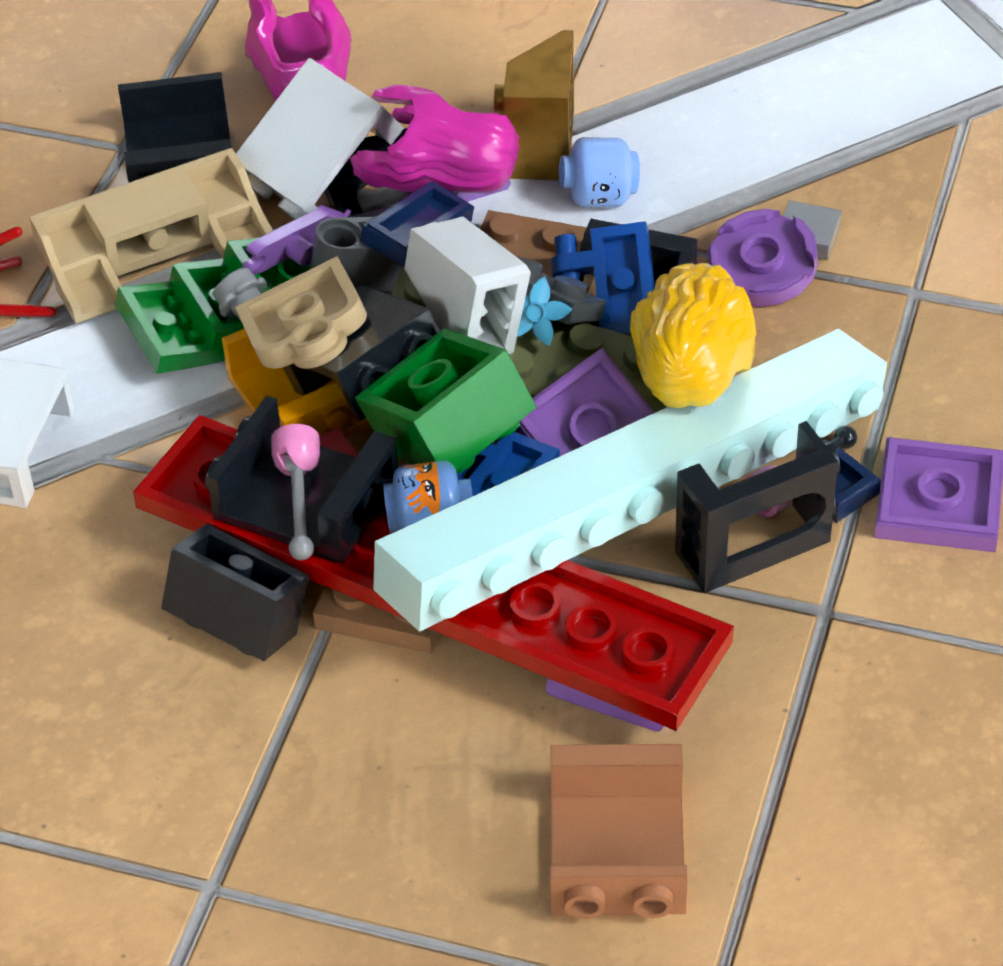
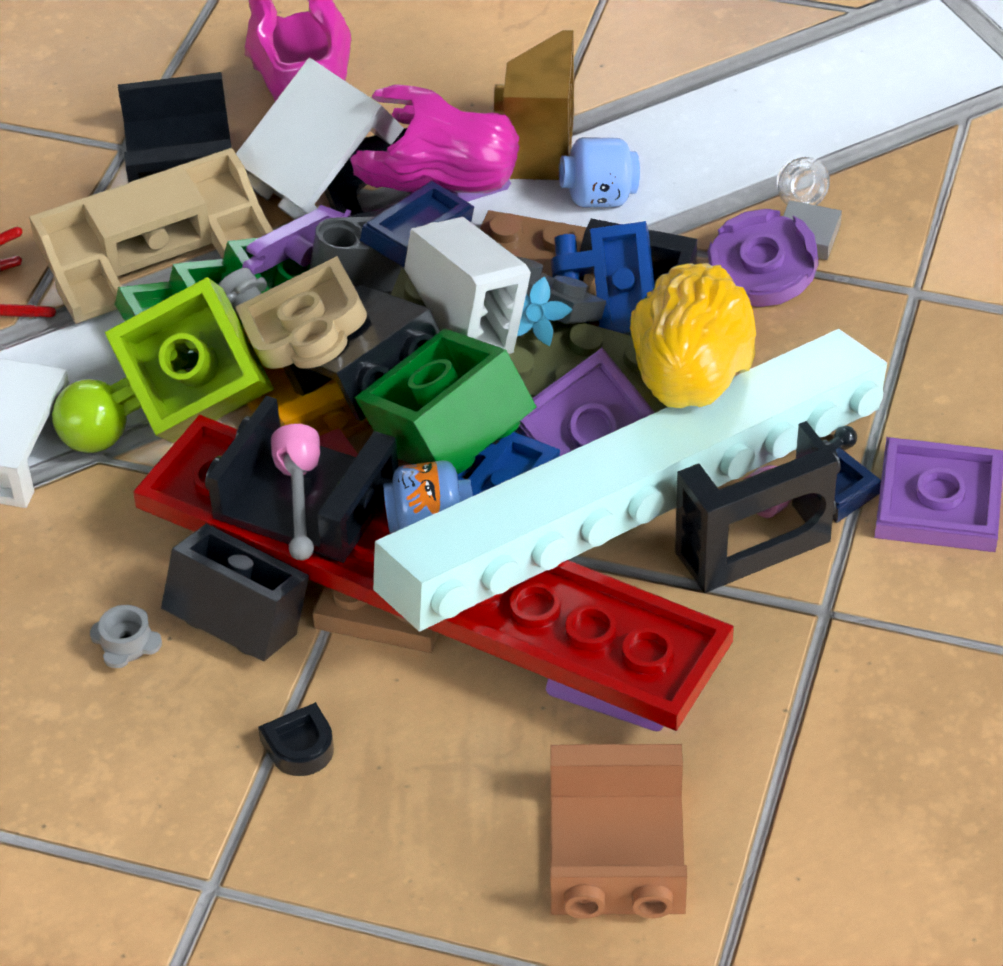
(125, 635): none -> light grey plate
(152, 353): none -> lime brick
(299, 741): none -> black tile
(803, 181): none -> clear plate

